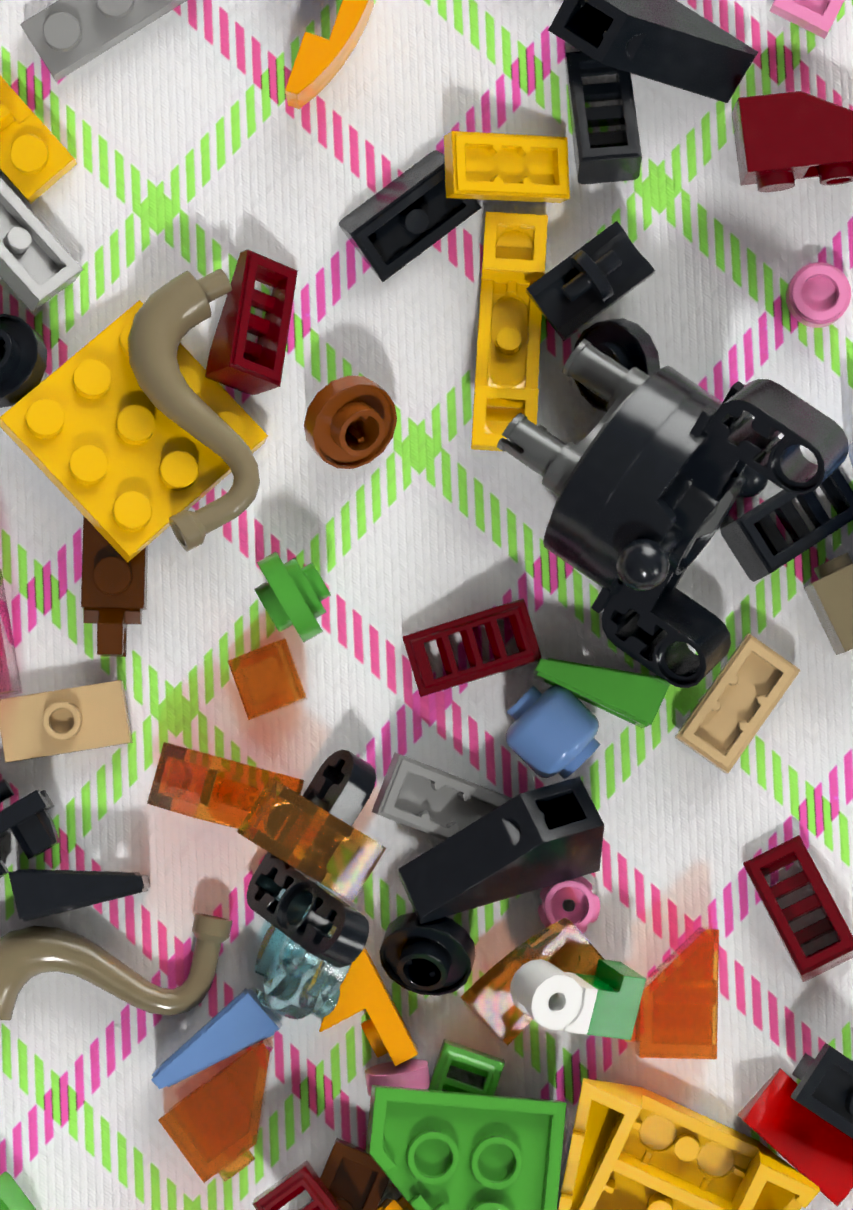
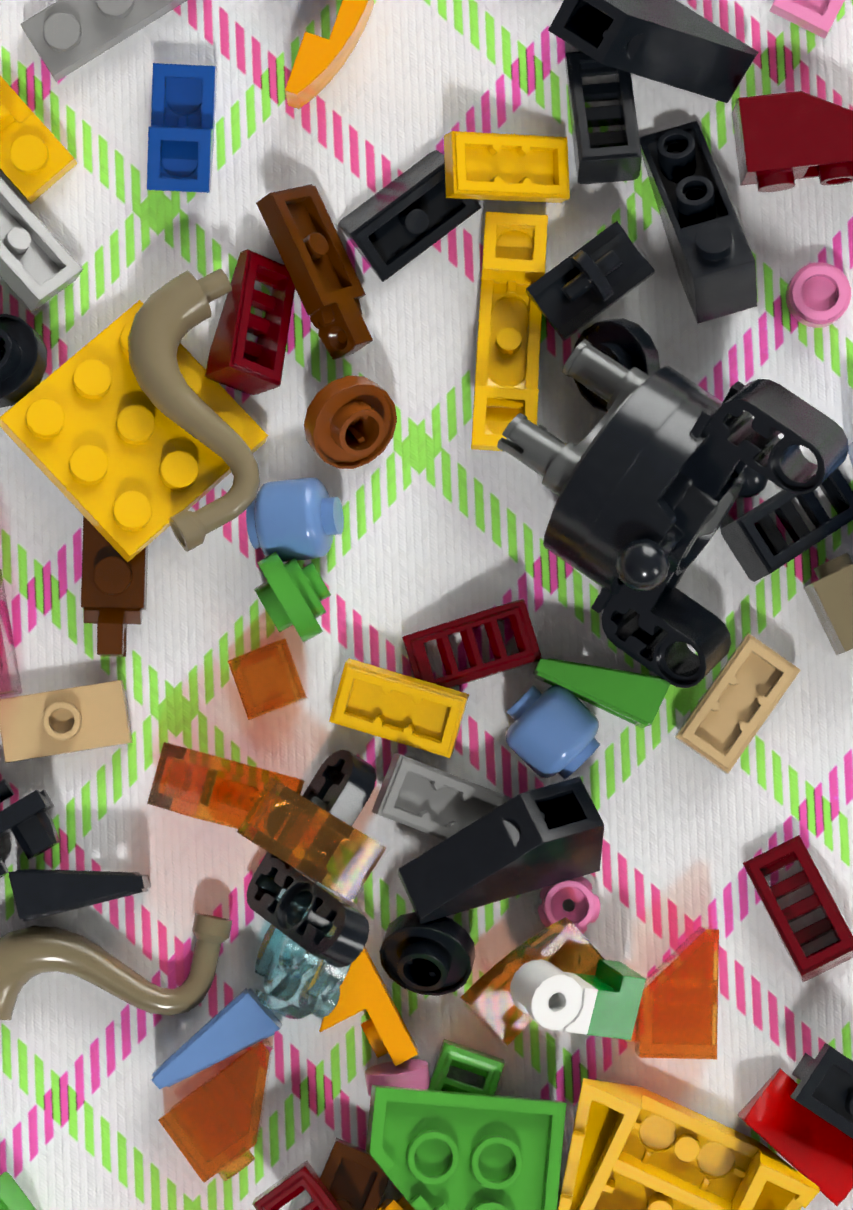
(182, 128): none -> blue slope
(294, 519): none -> medium blue head
(317, 267): none -> reddish brown hinge
(399, 708): none -> yellow plate
(699, 223): none -> black slope

